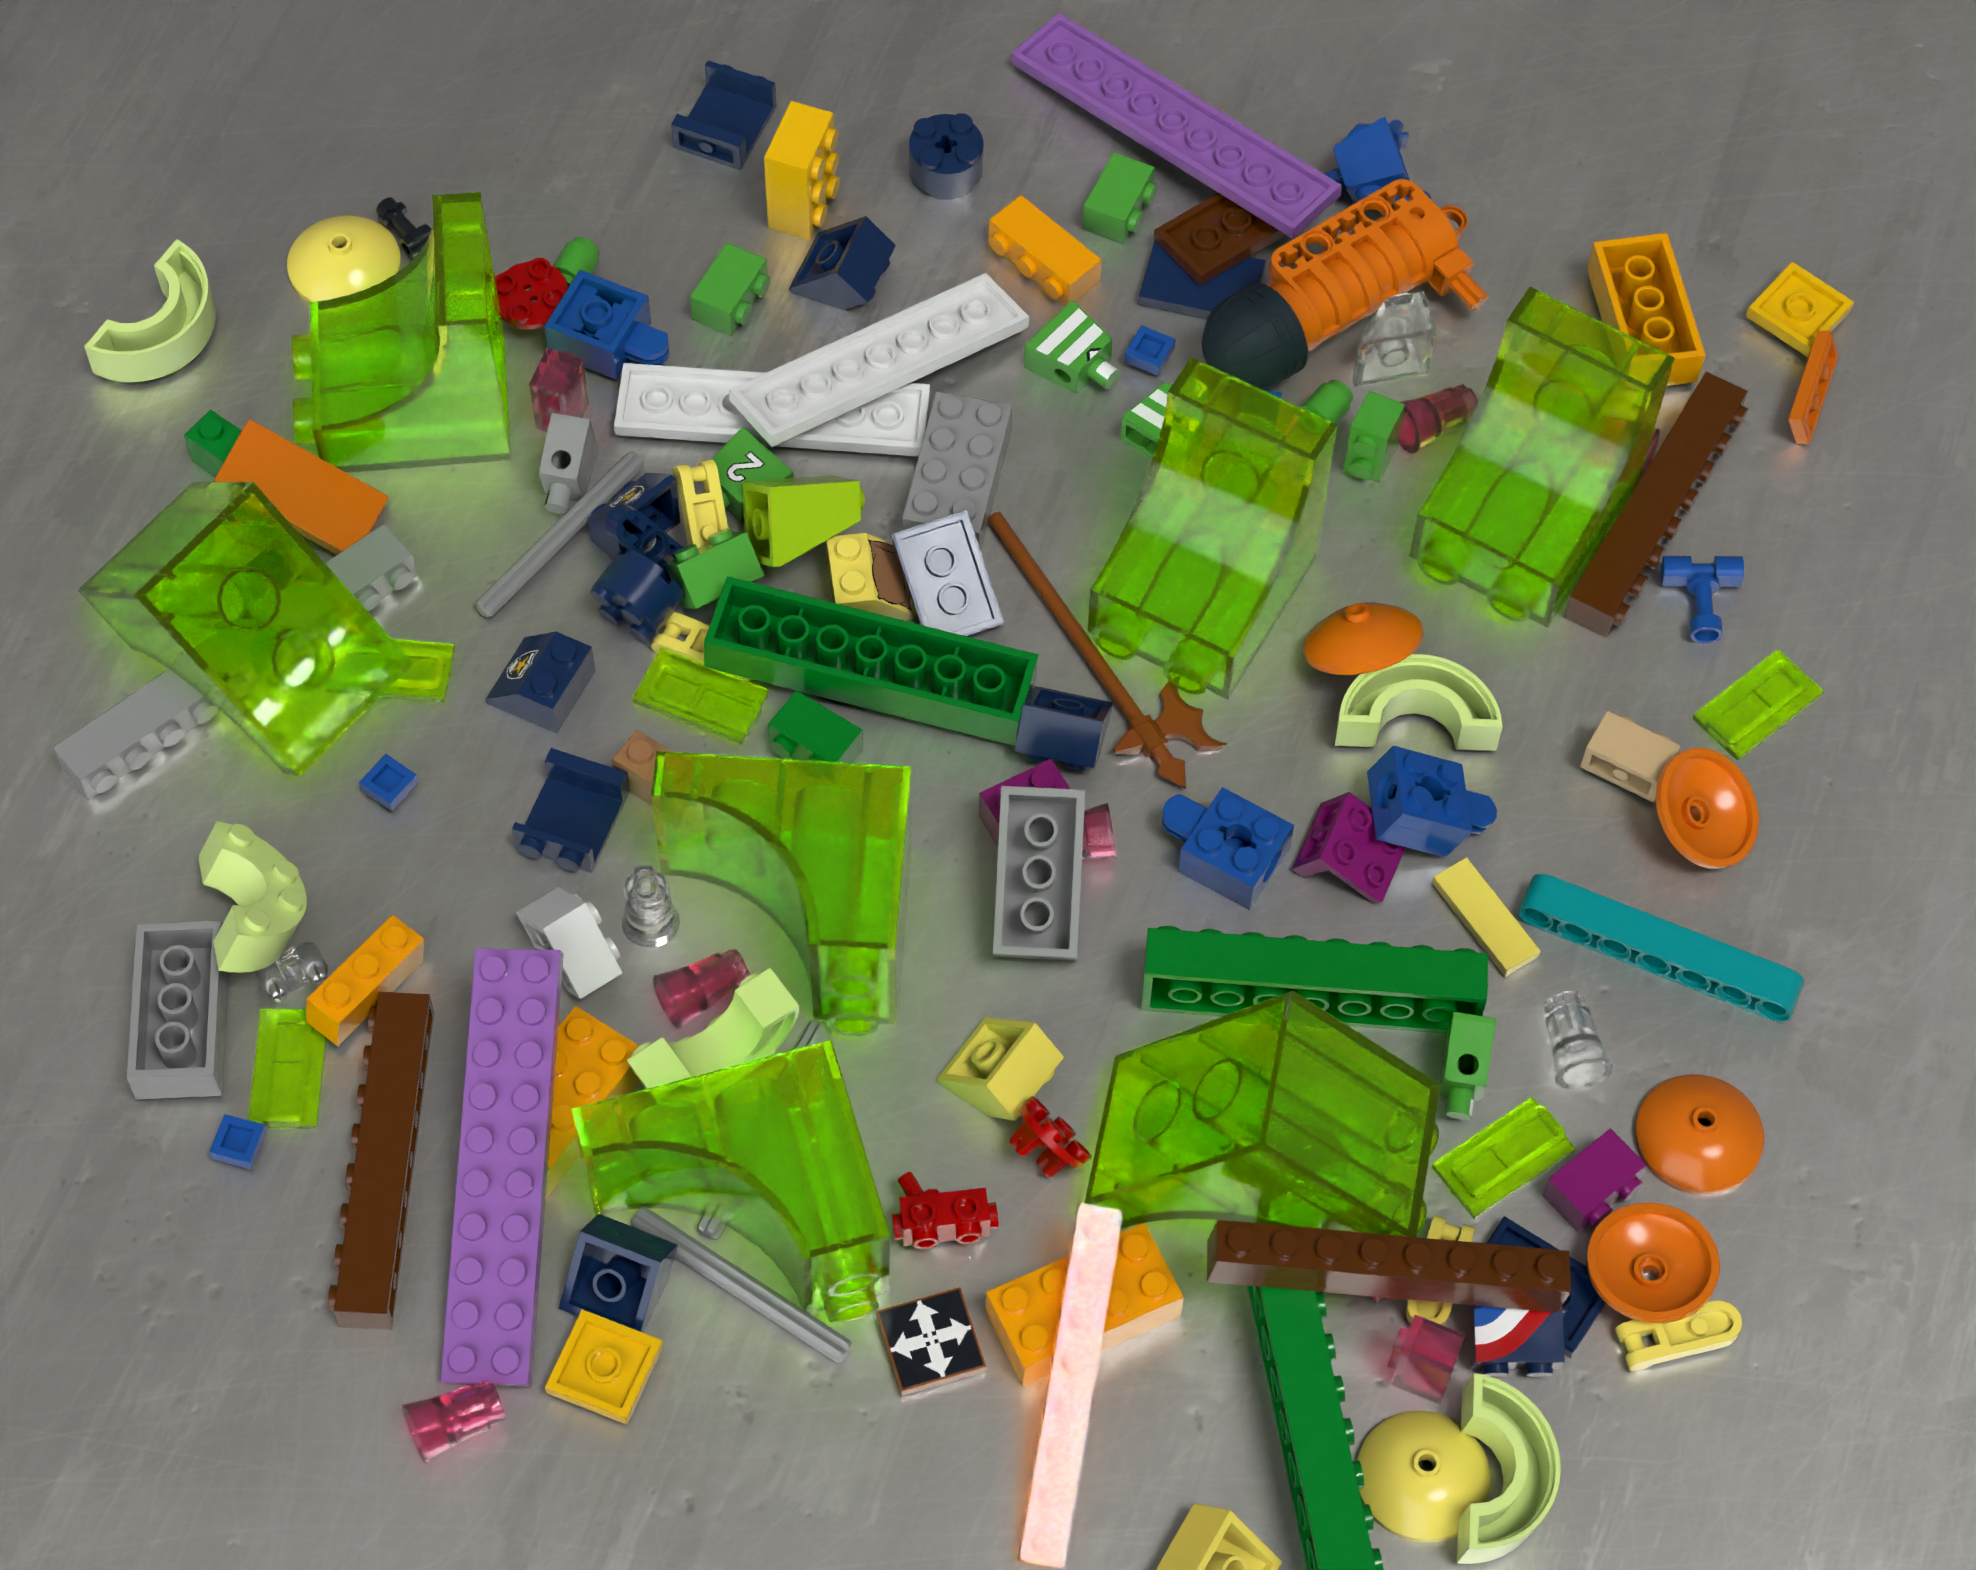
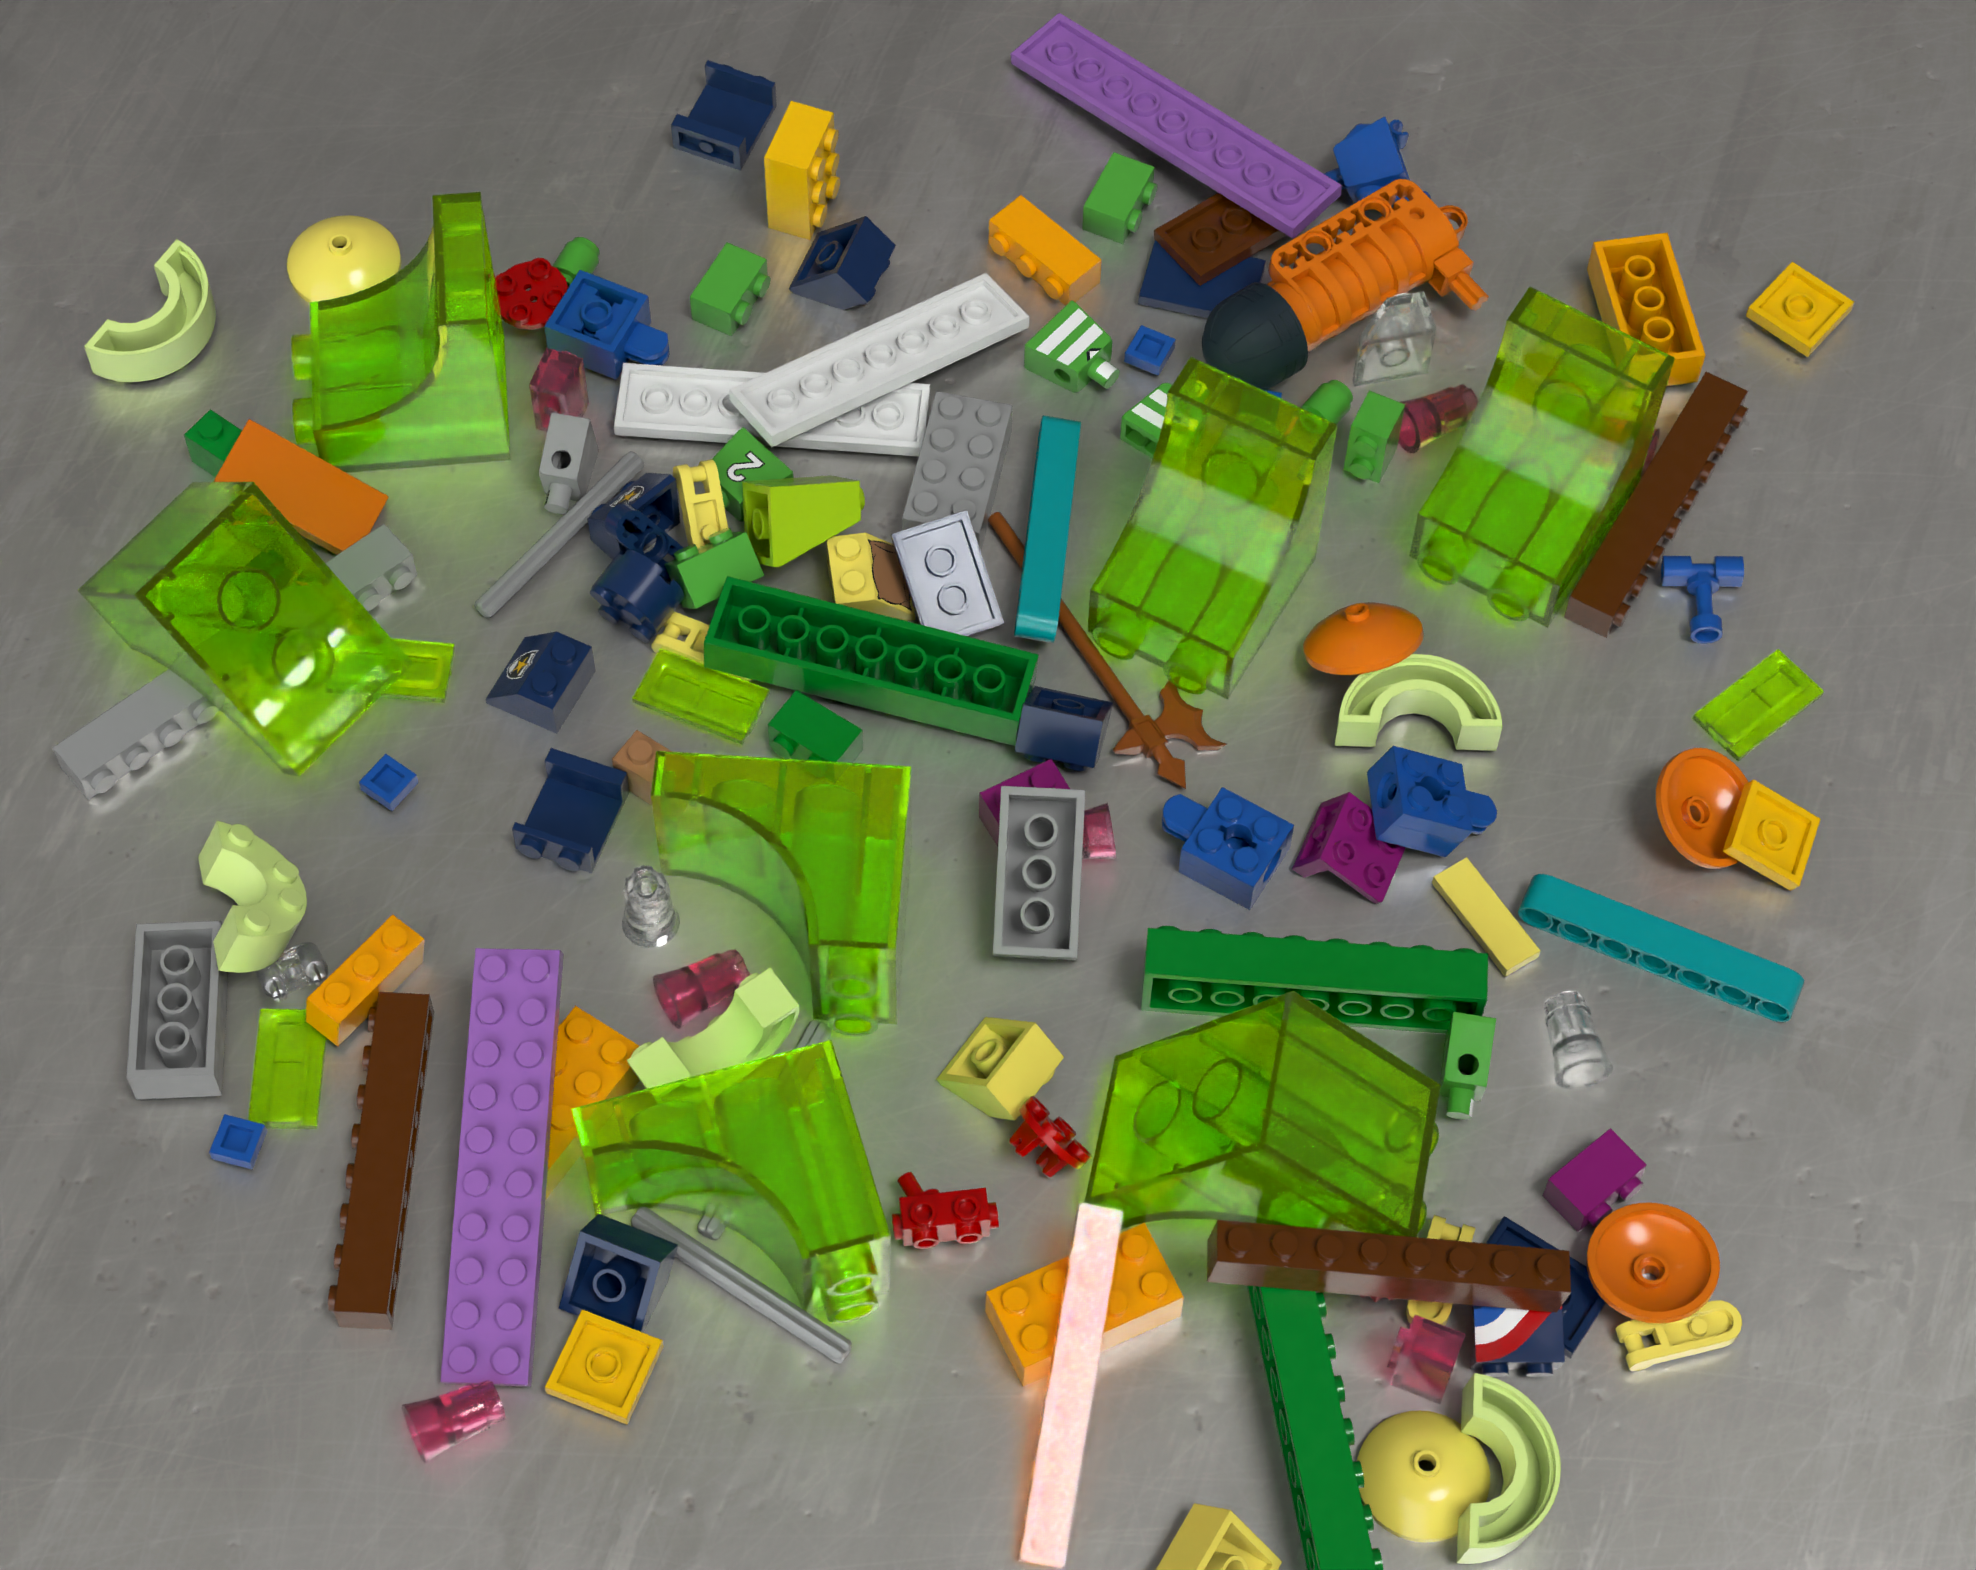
(393, 213): black bar -> none
(571, 925): white brick -> none
(931, 1341): tile -> none
(946, 155): dark blue brick -> none
(1047, 529): none -> teal beam
(1504, 1157): clear neon green piece -> none
(1628, 754): tan brick -> none
(1693, 1155): orange dish -> none
(1771, 835): none -> yellow plate
(1813, 387): orange tile -> none

